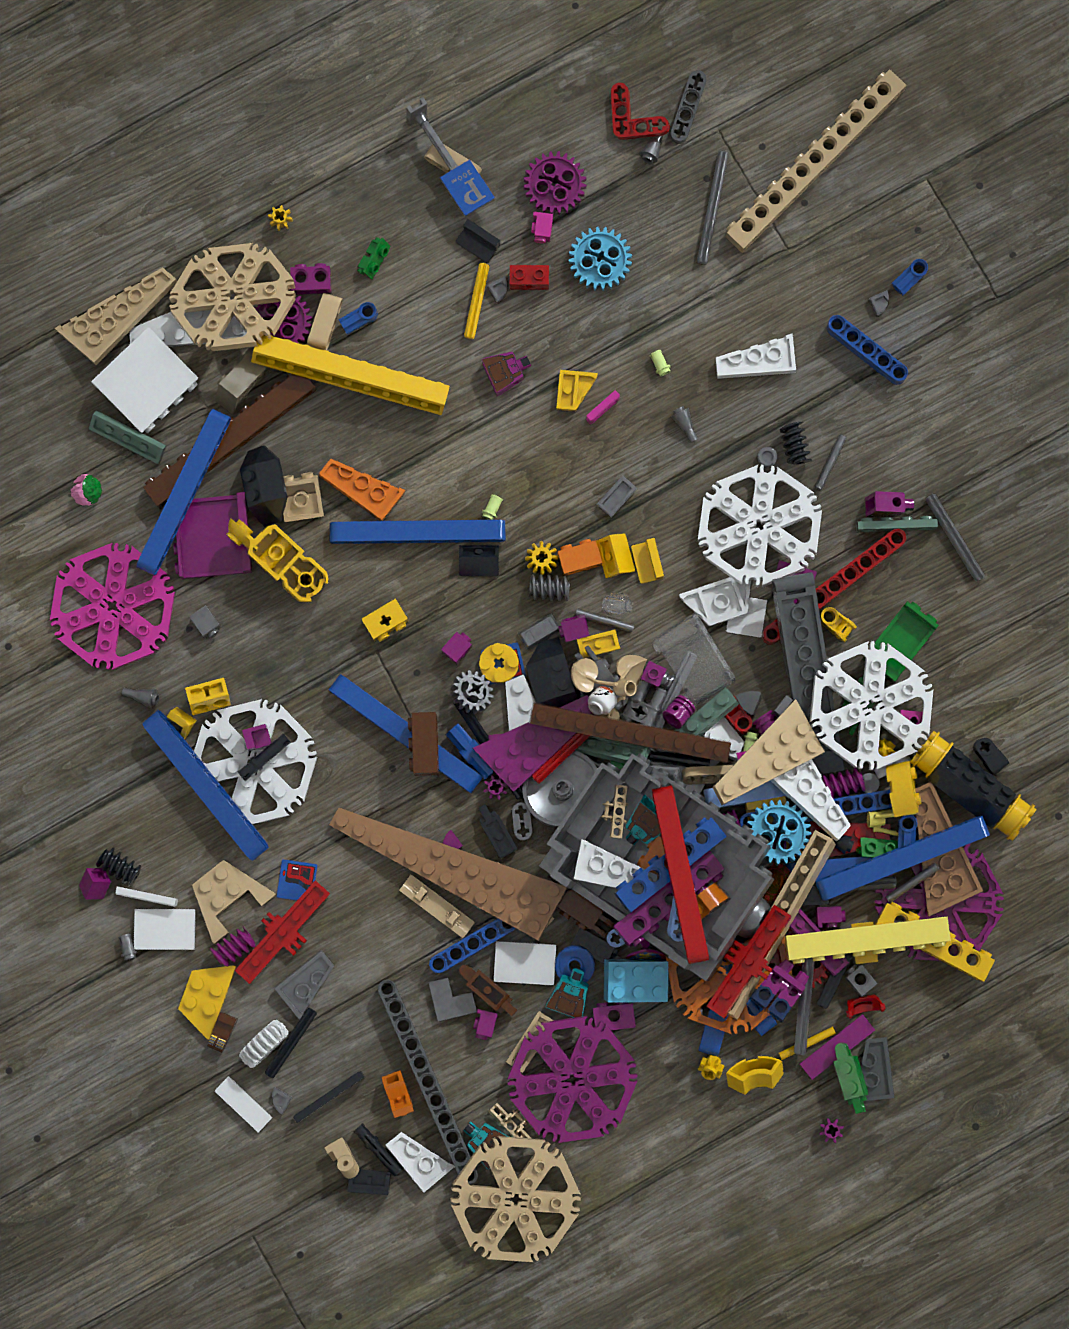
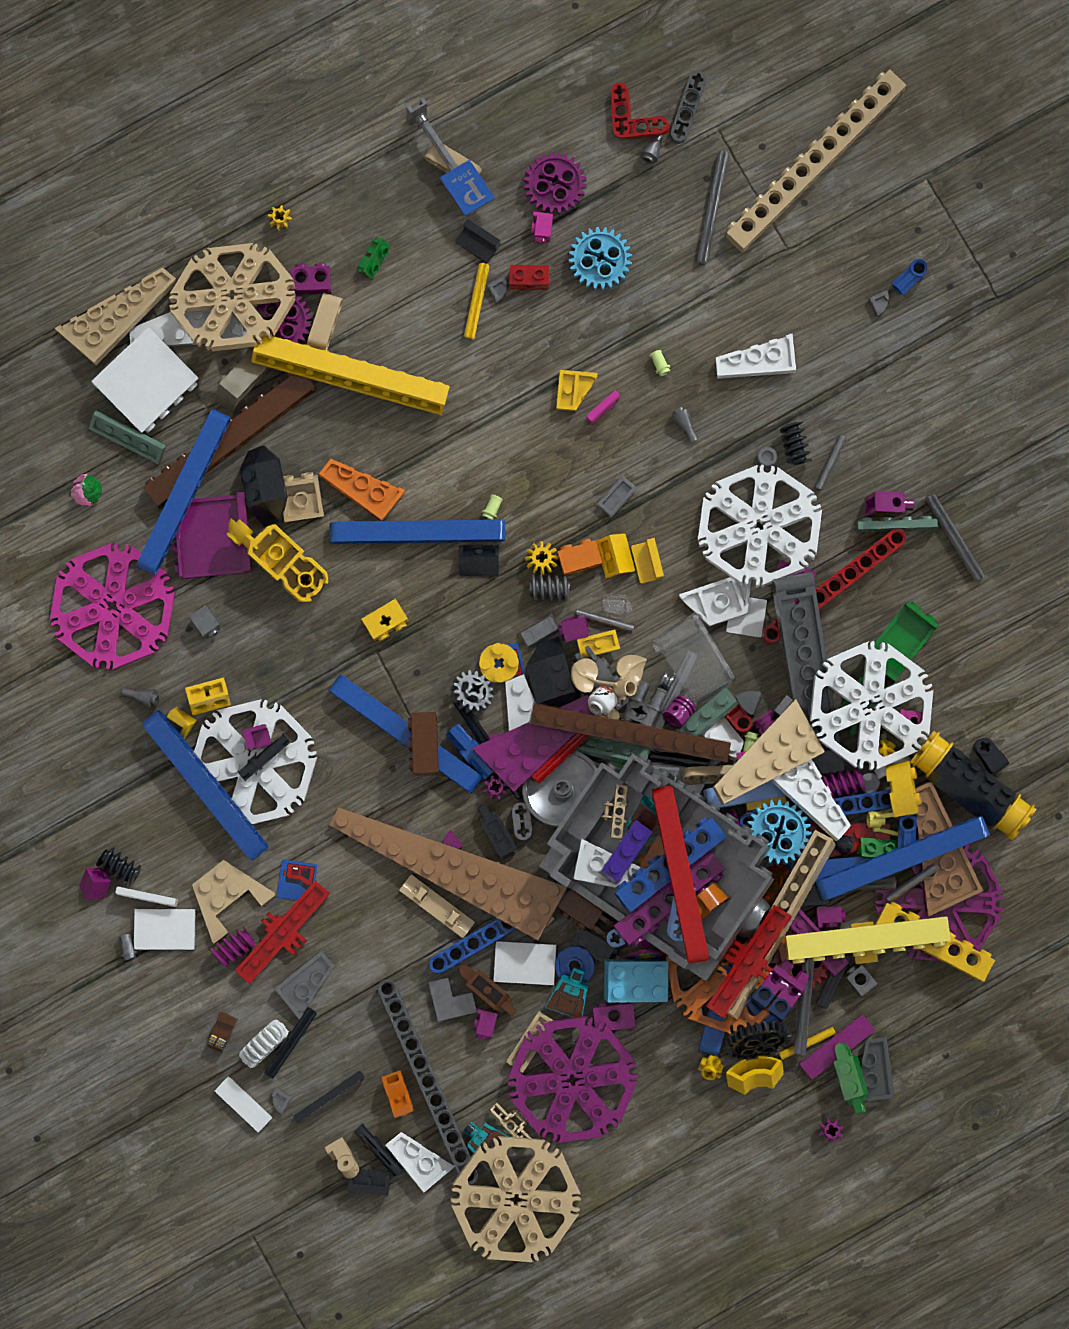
(205, 997): yellow wing -> none
(356, 319): blue piece -> none
(457, 647): magenta brick -> none
(504, 371): torso -> none
(625, 852): none -> dark purple arch
(653, 674): magenta brick -> none
(758, 1039): none -> black gear
(838, 624): yellow piece -> none
(874, 1005): red helmet -> none
(877, 351): blue beam -> none

